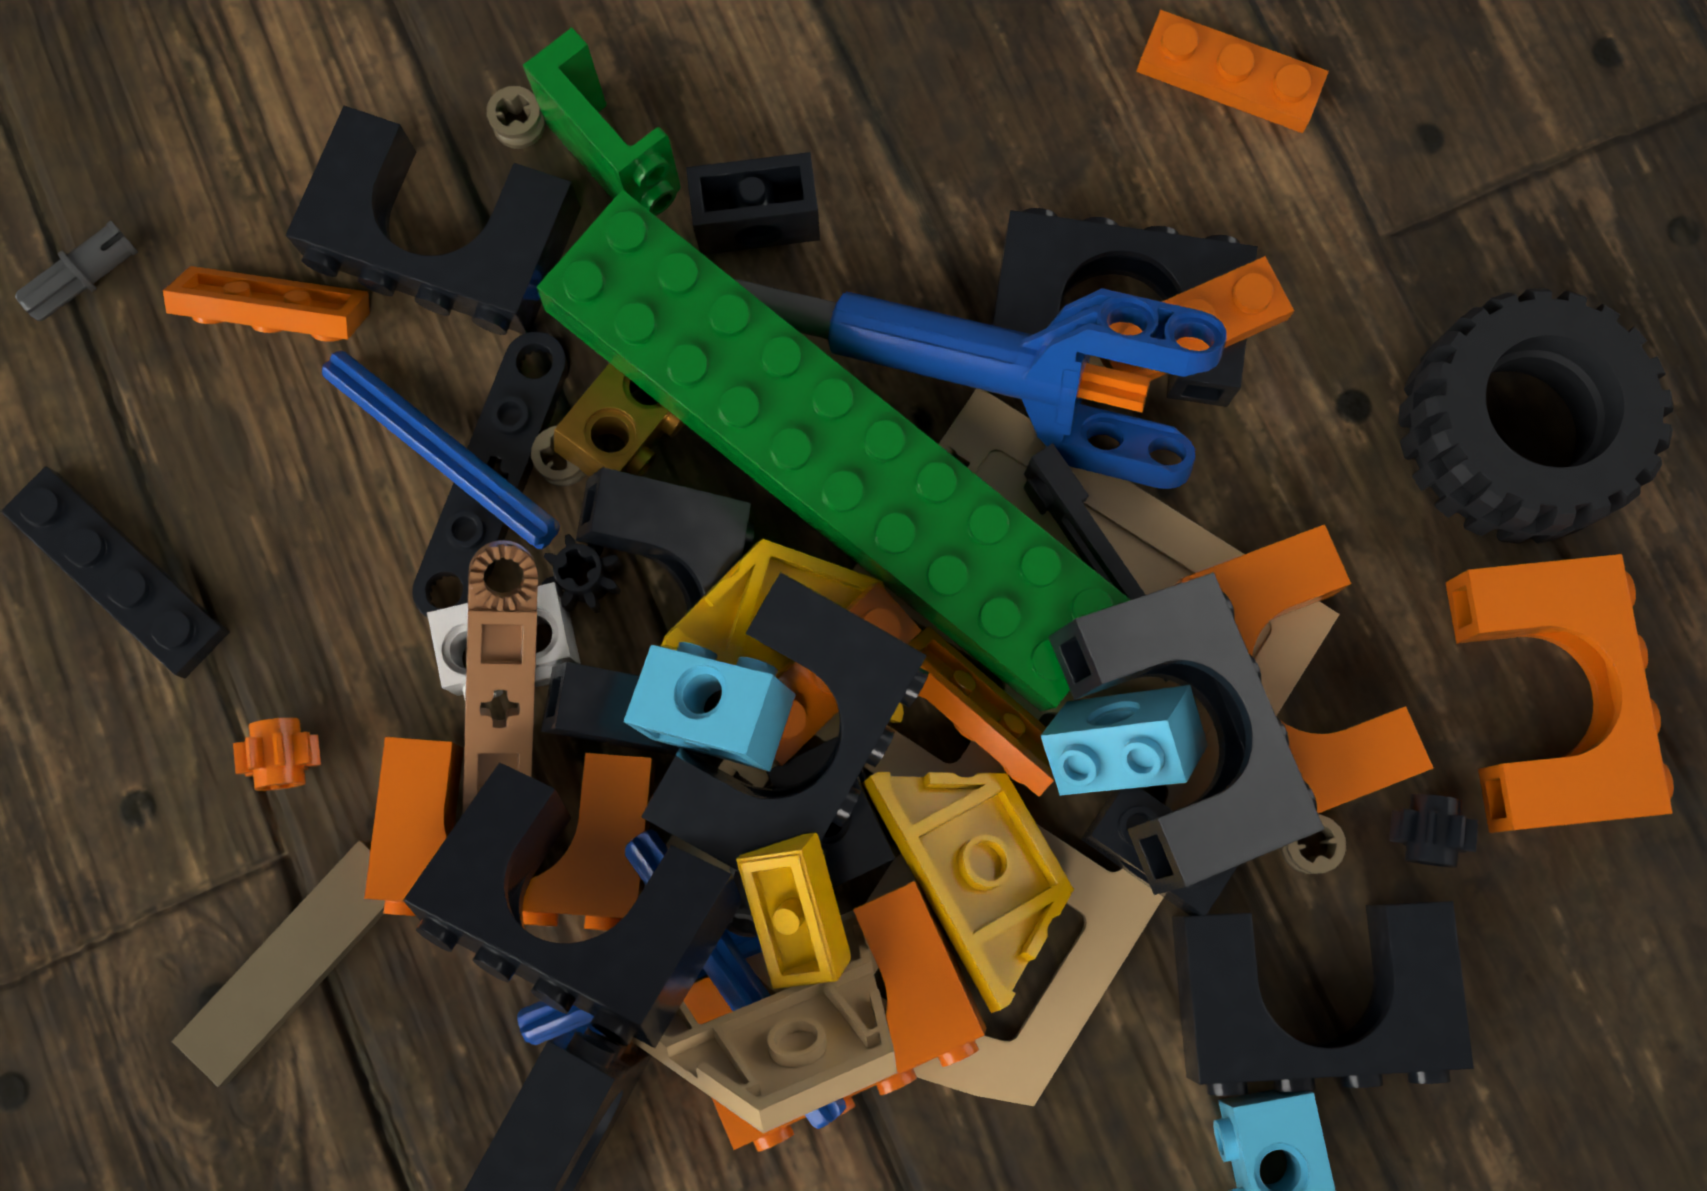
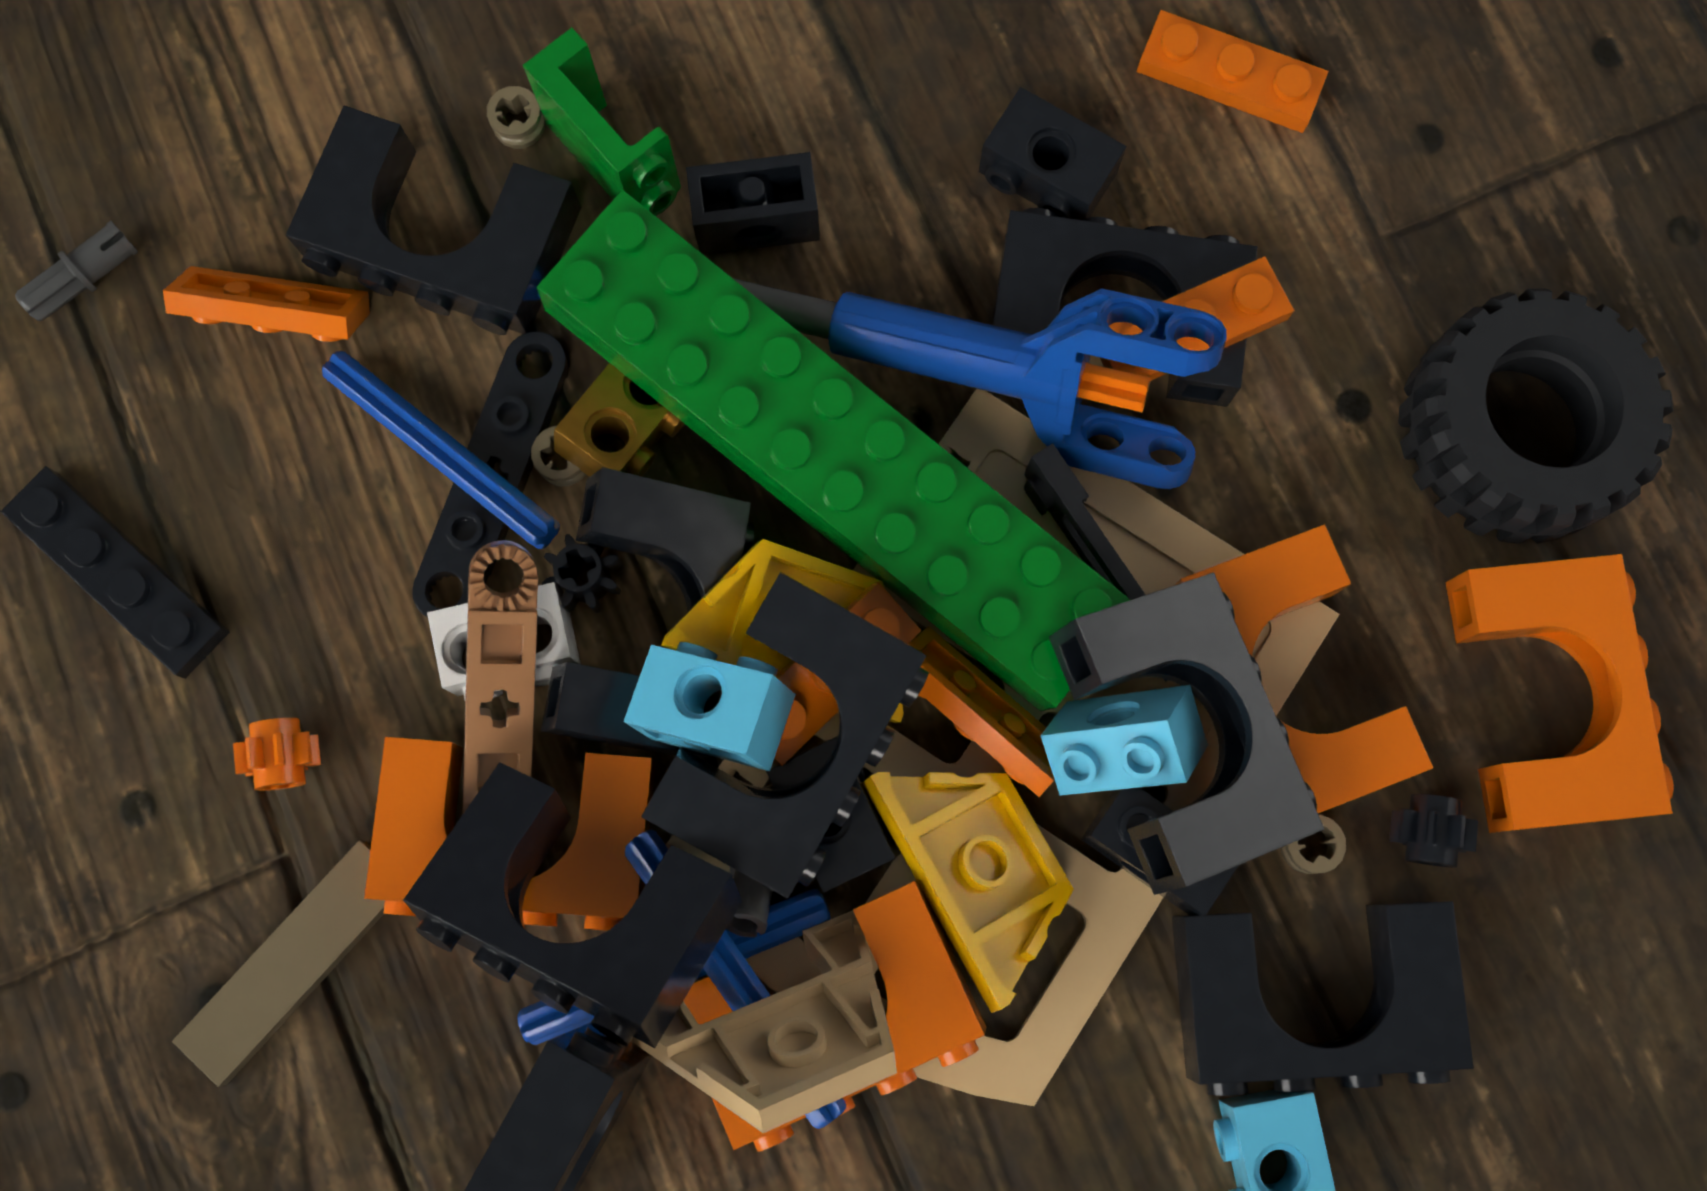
(795, 912): yellow slope -> none
(1040, 130): none -> black brick

